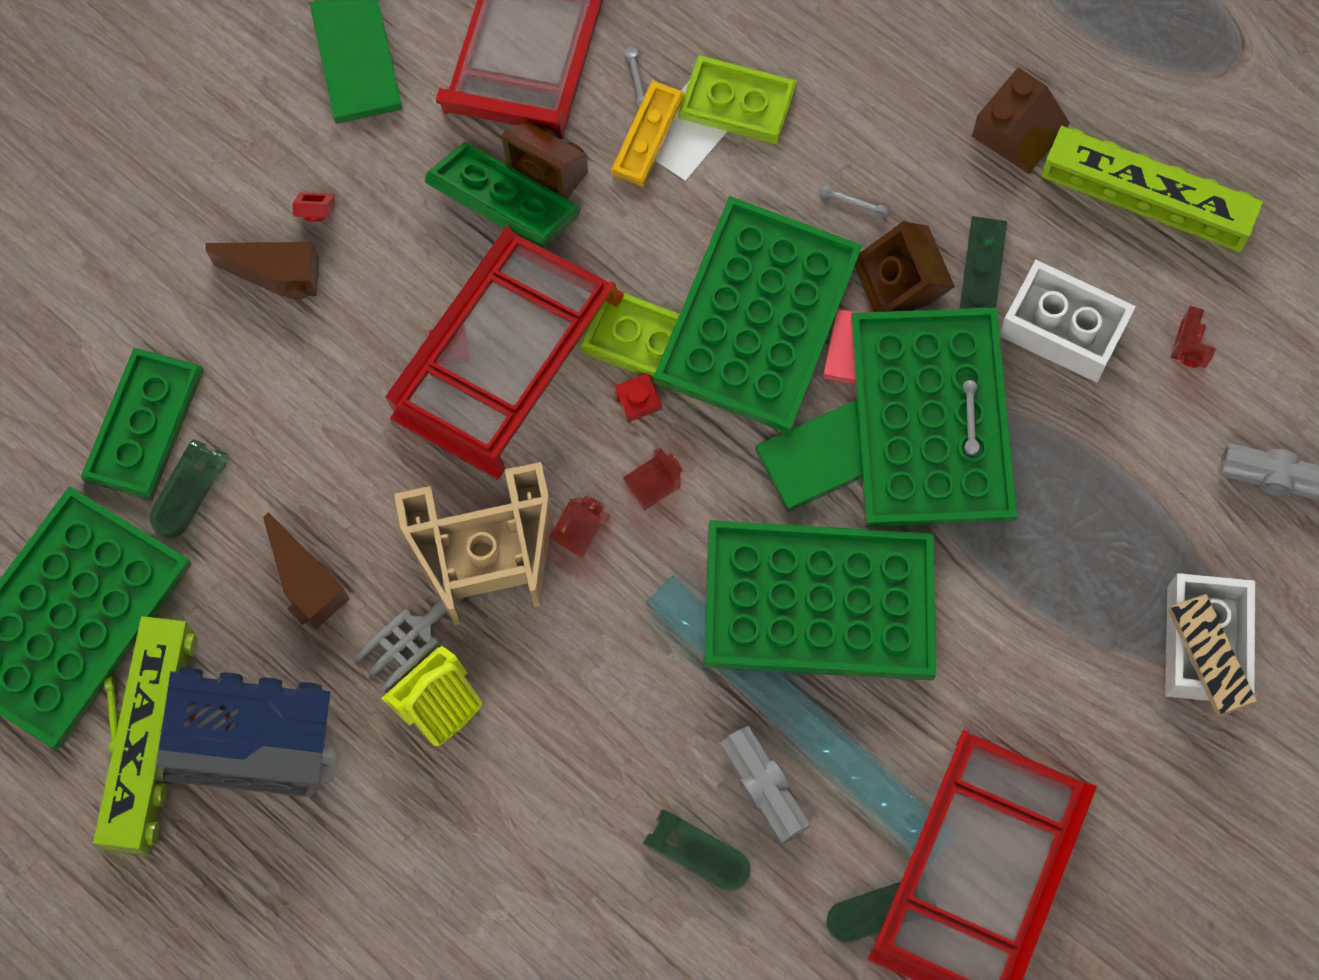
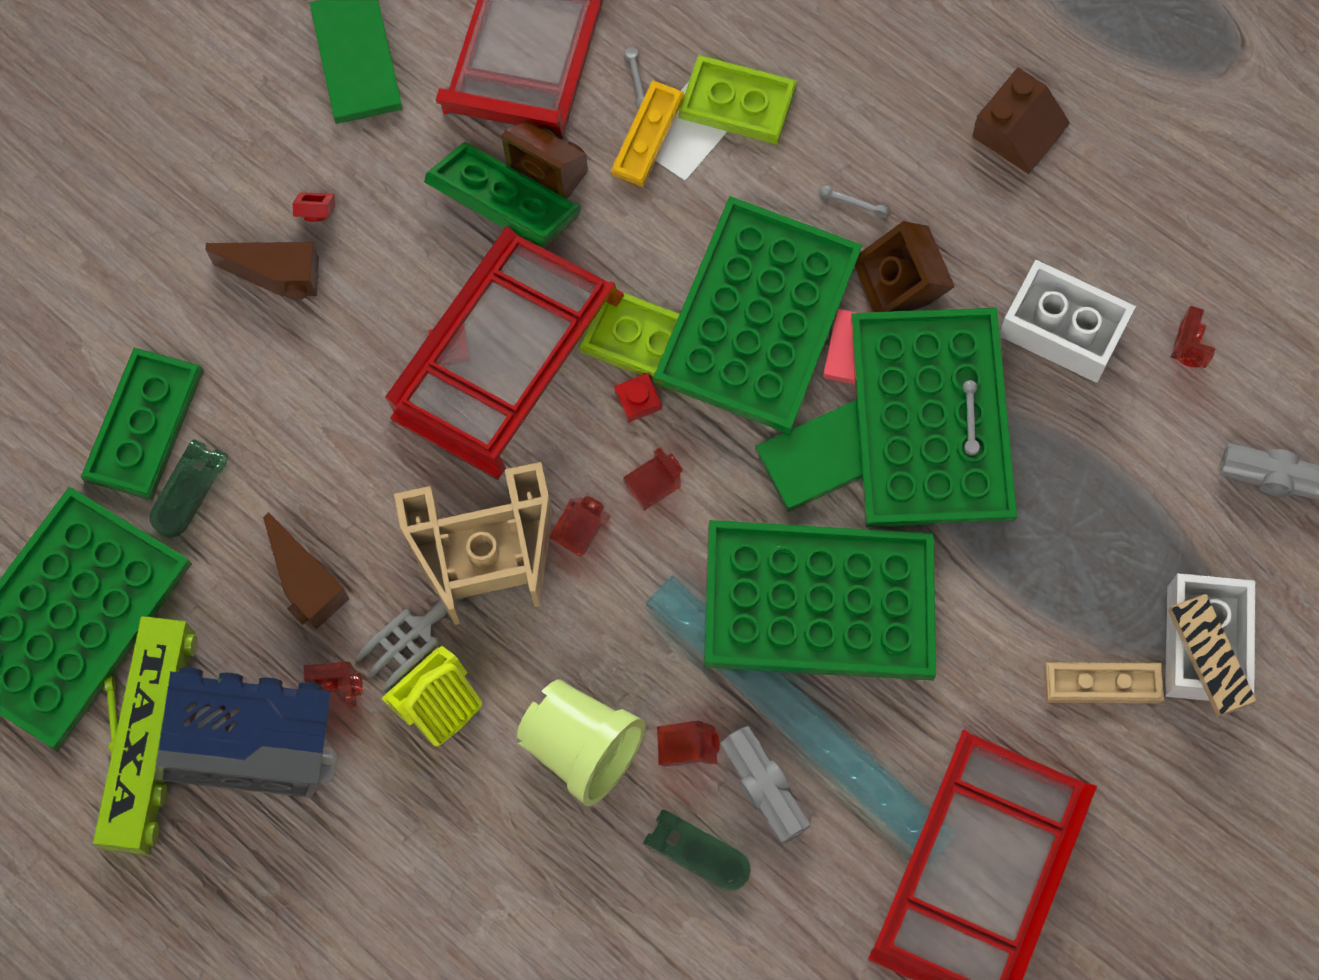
(334, 675): none -> clear red bracket
(581, 740): none -> yellowish green piece
(687, 743): none -> clear red bracket
(860, 915): clear green plate -> none
(983, 263): clear green plate -> none
(1103, 682): none -> tan tile
(1152, 188): lime brick -> none

